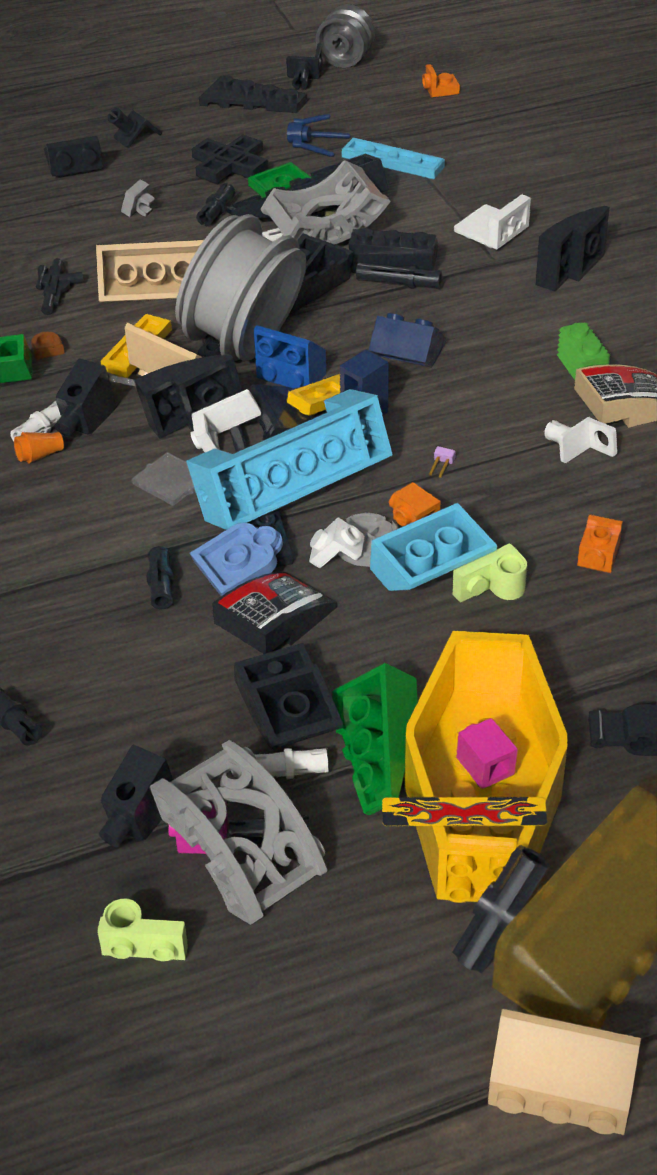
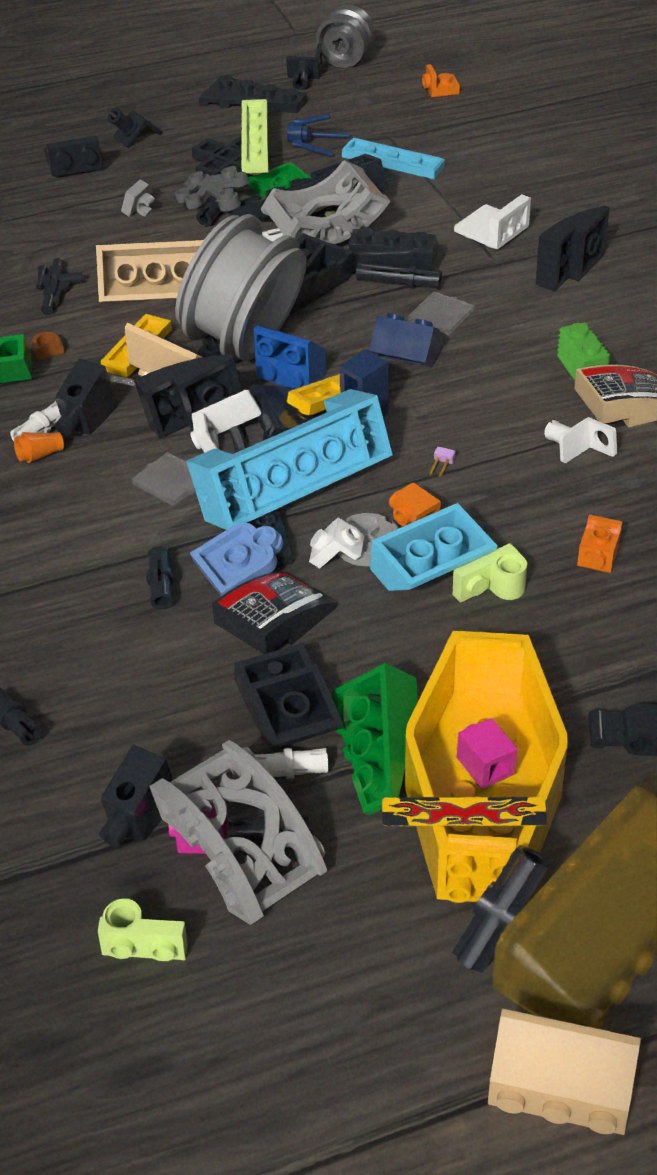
(201, 185): none -> dark grey plant
(254, 137): none -> yellowish green plate
(442, 311): none -> clear piece

